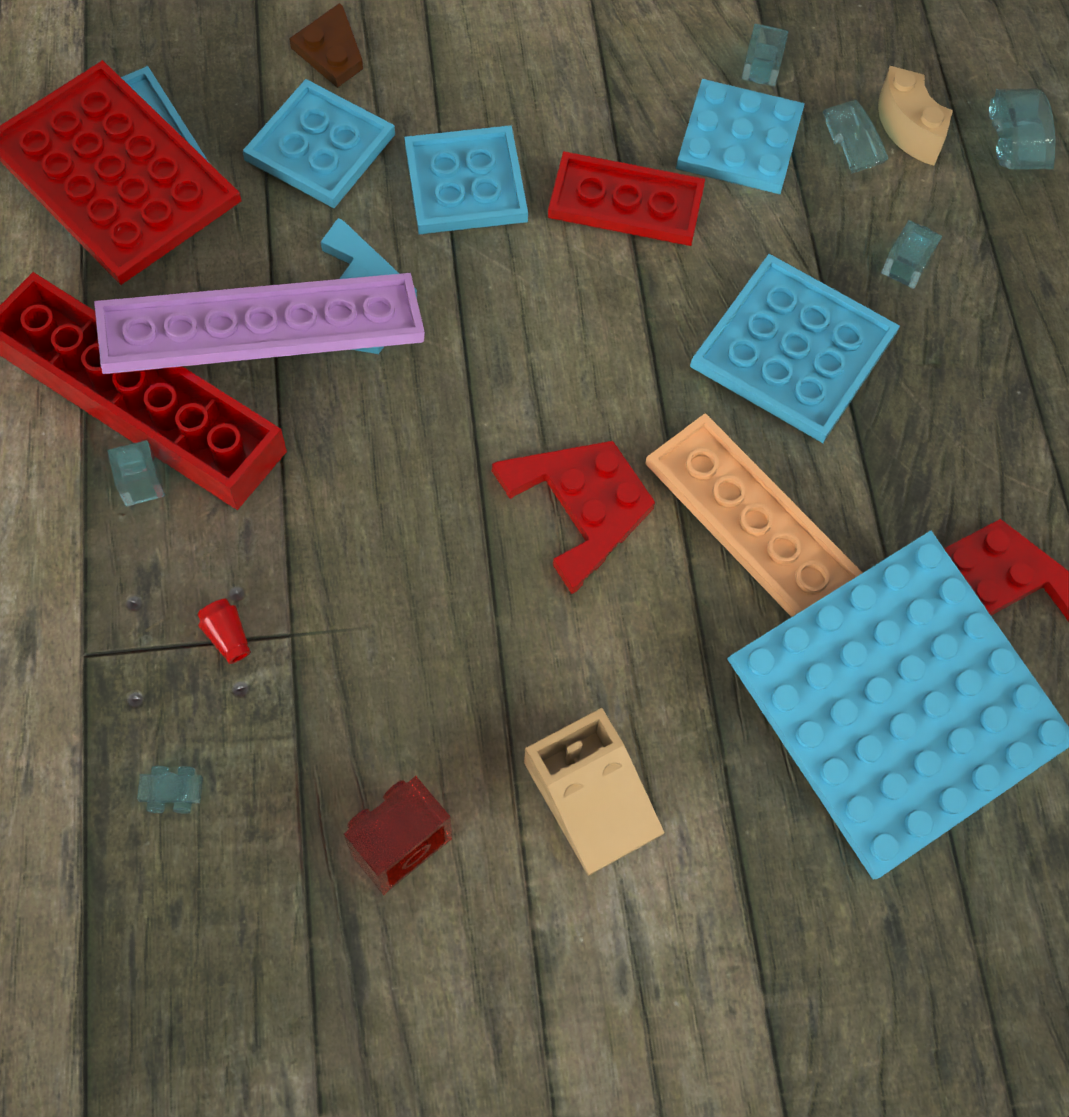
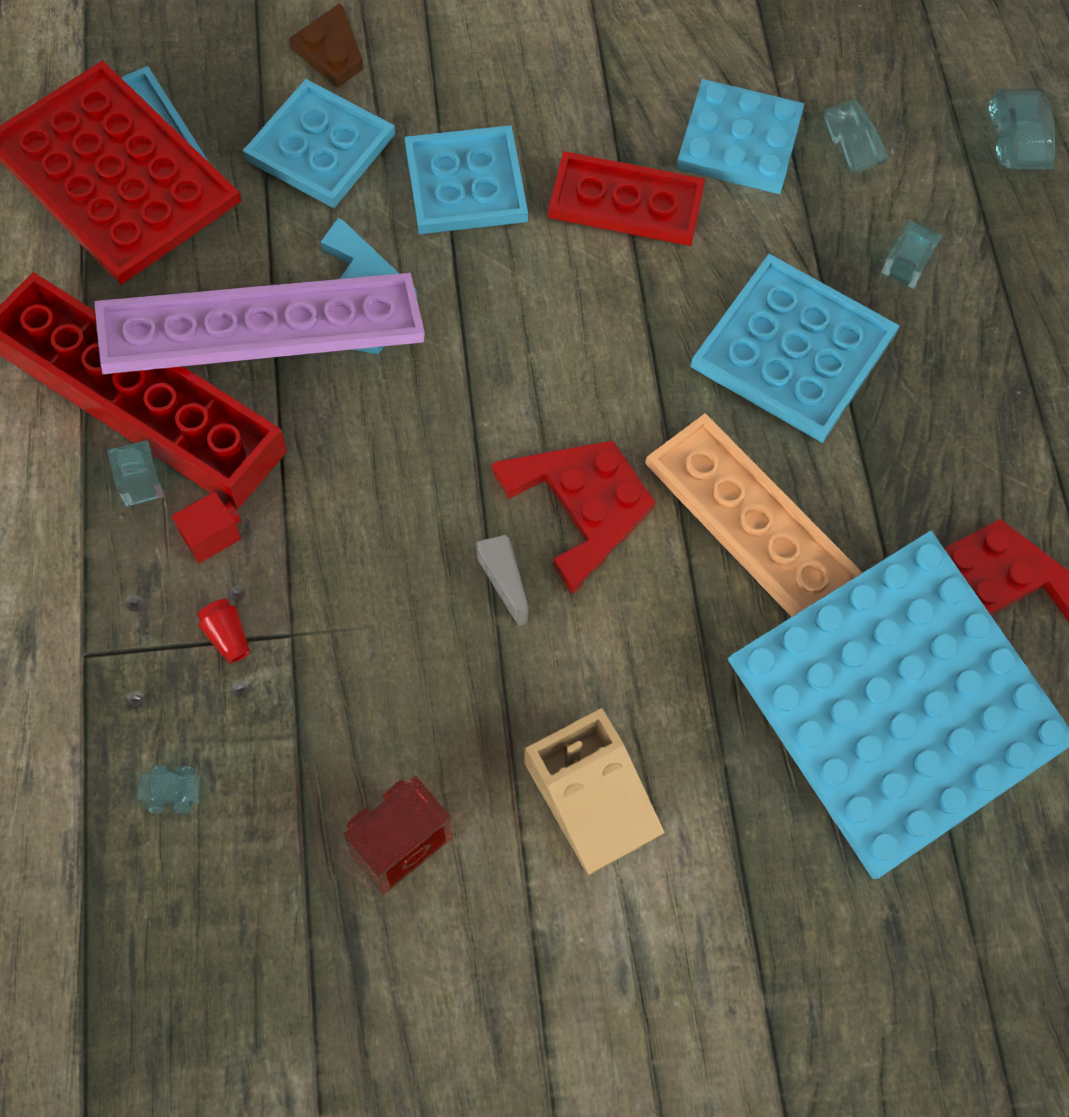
(208, 526): none -> red brick
(501, 568): none -> light grey slope
(764, 55): clear light blue brick -> none
(912, 116): tan brick -> none

